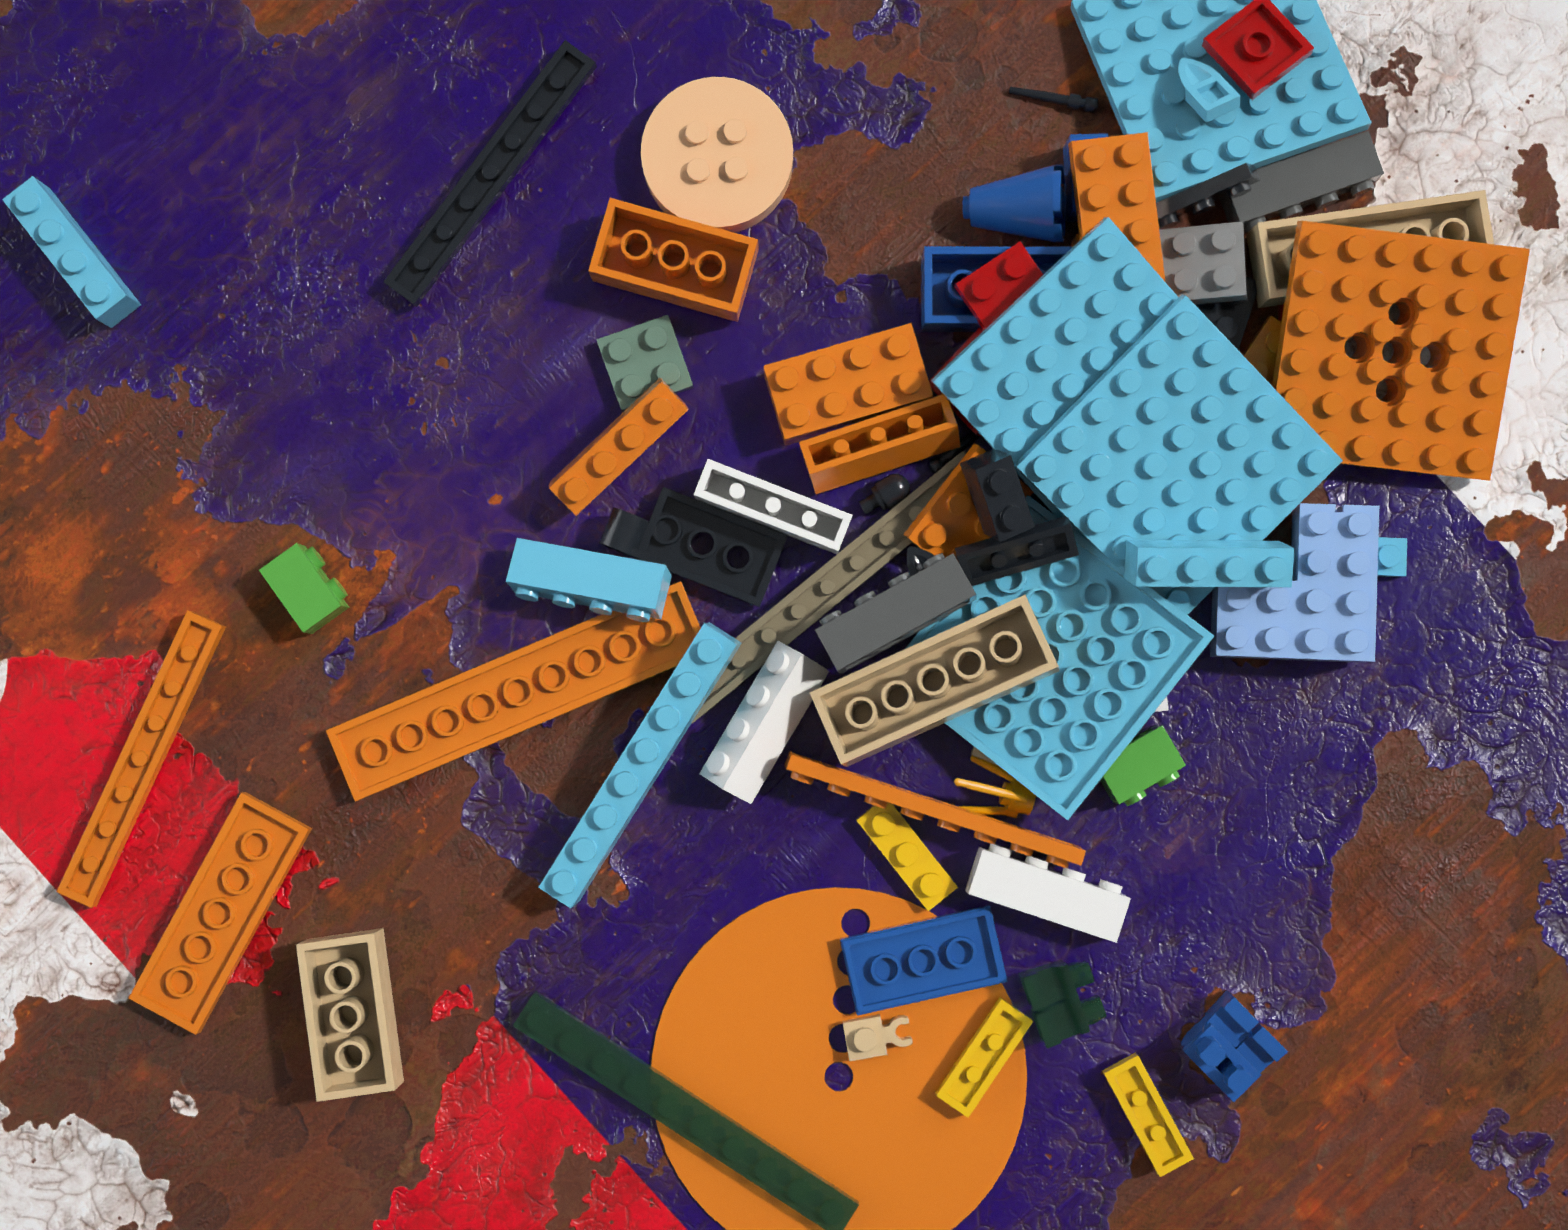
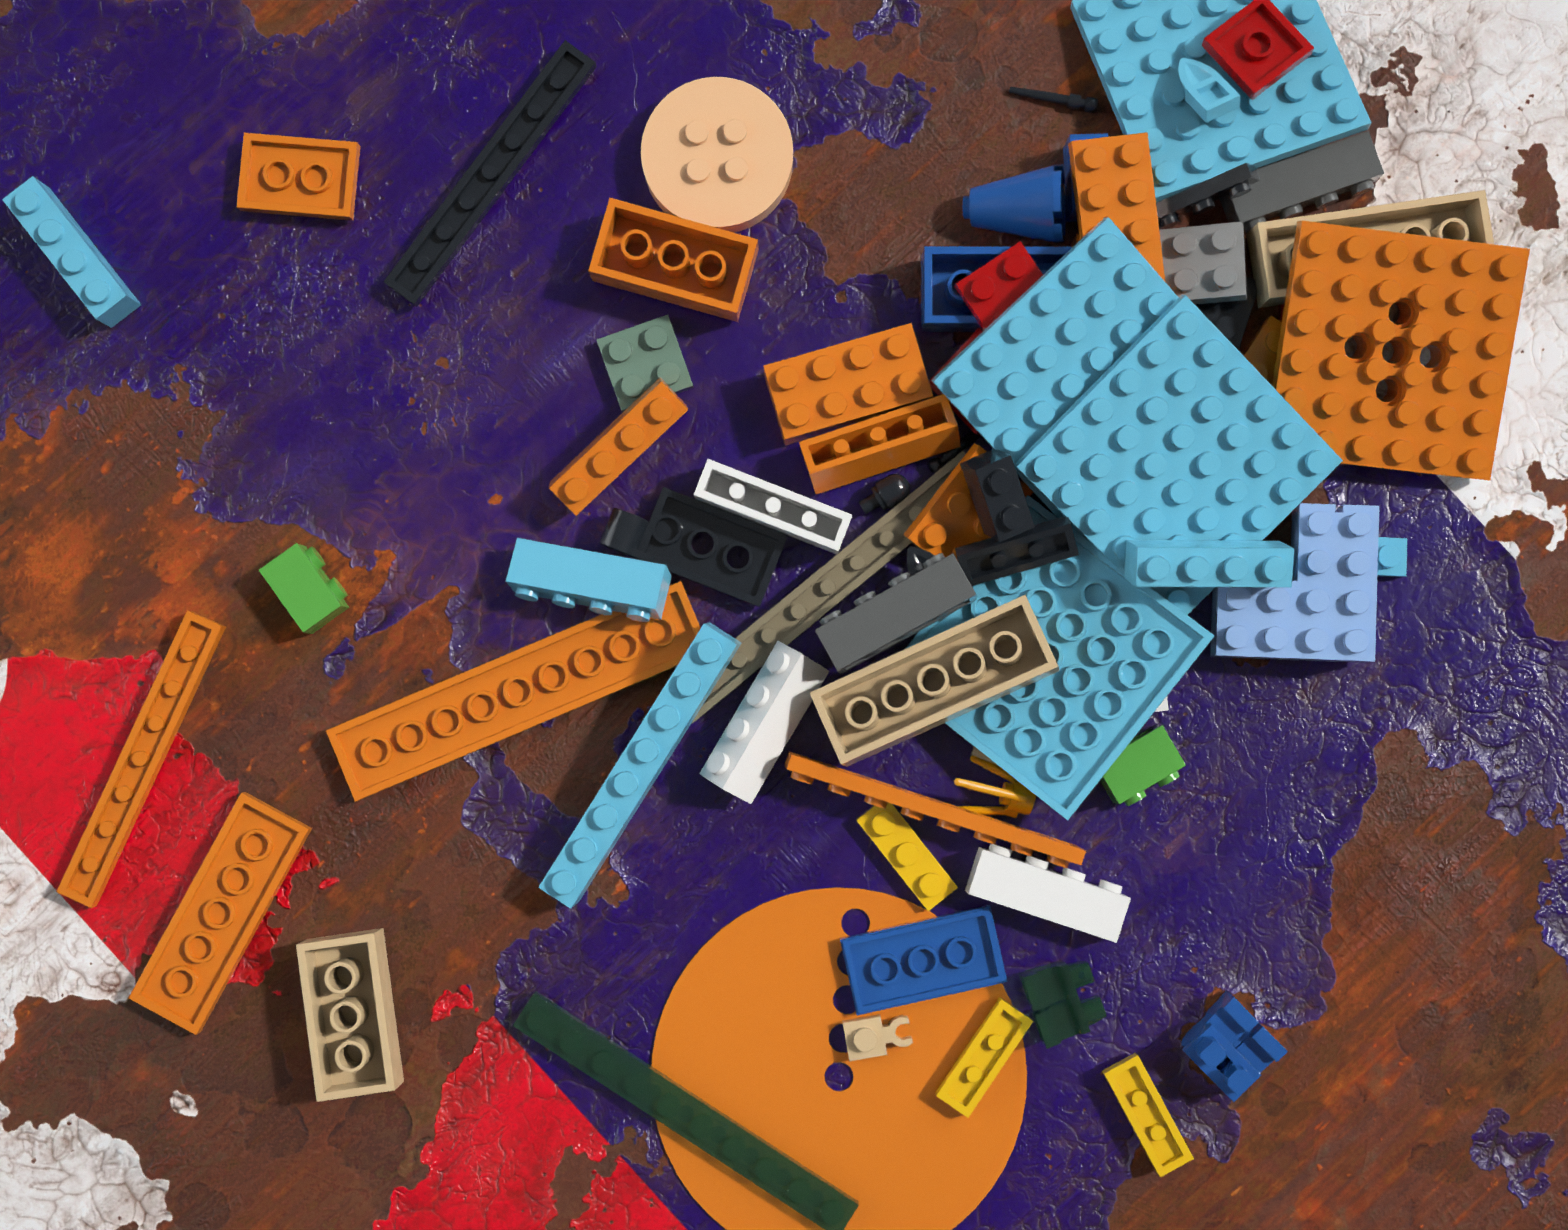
(298, 176): none -> orange plate

